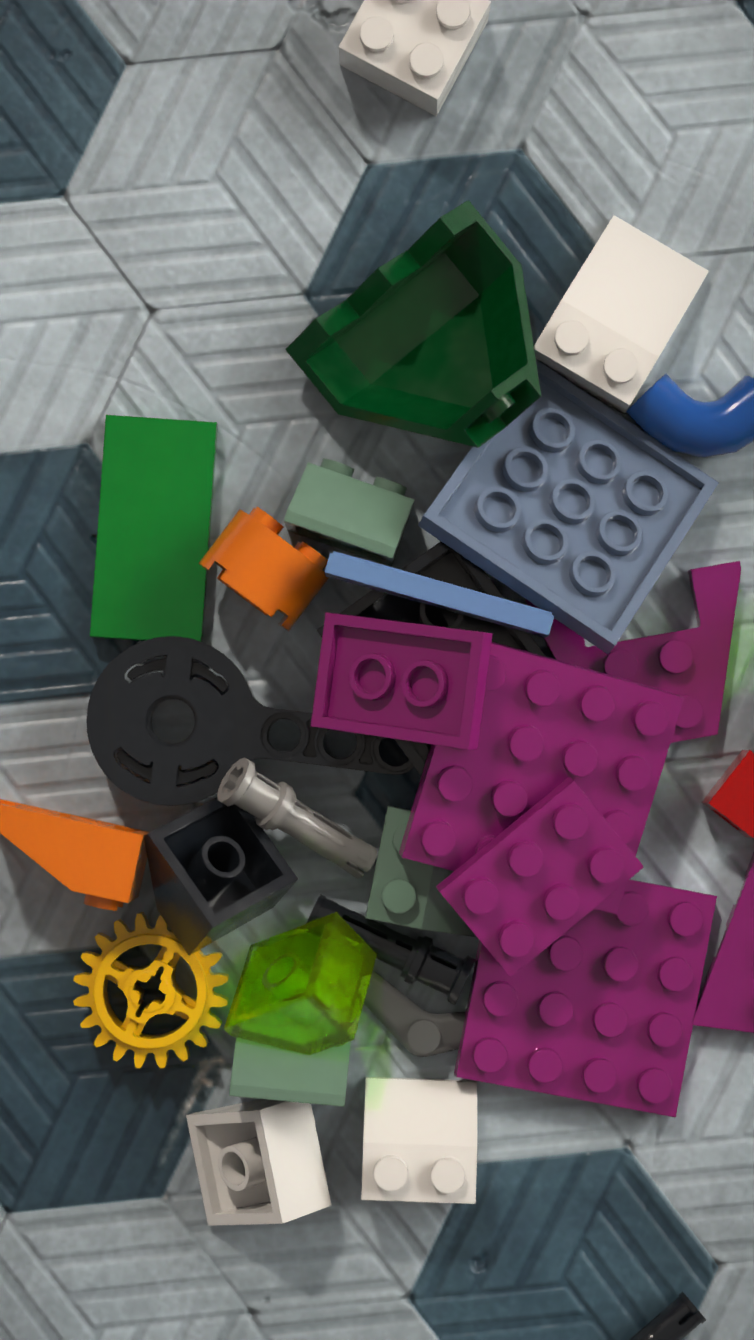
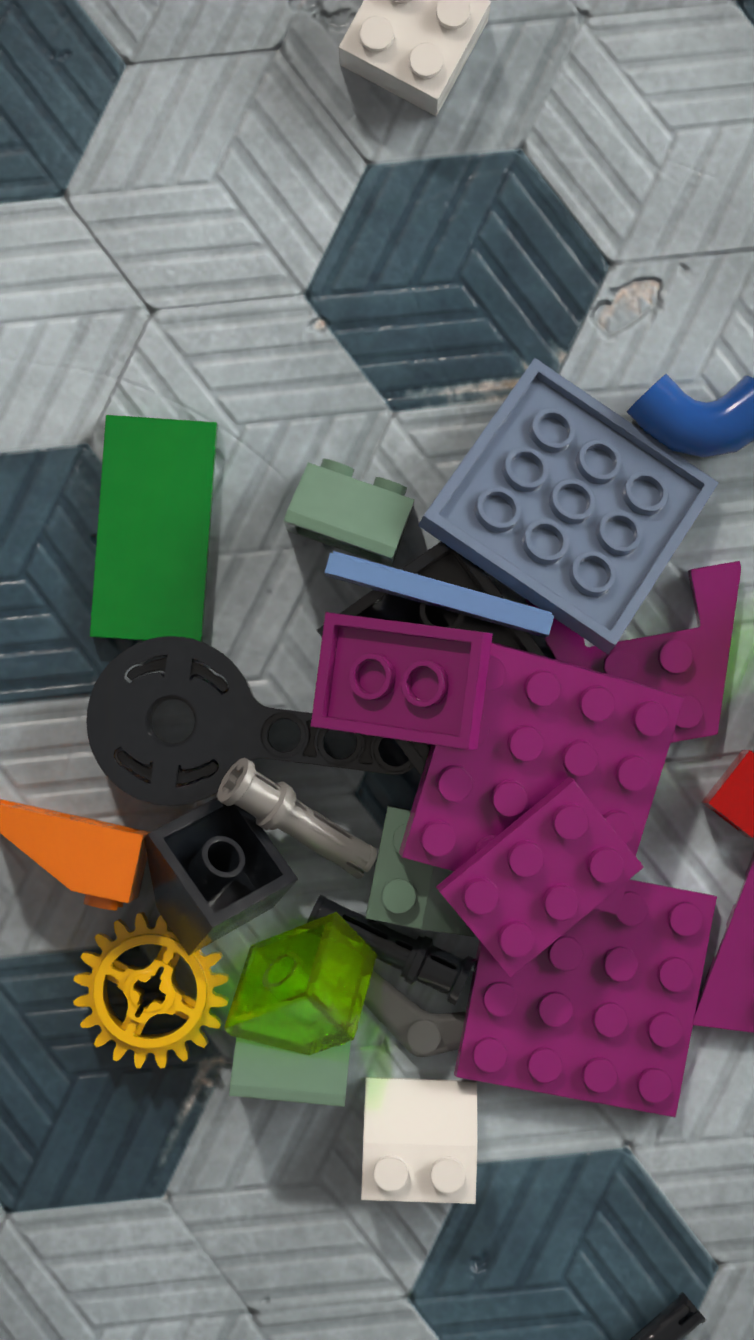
(258, 1162): white slope -> none
(266, 567): orange brick -> none
(431, 338): dark green panel -> none
(619, 314): white slope -> none

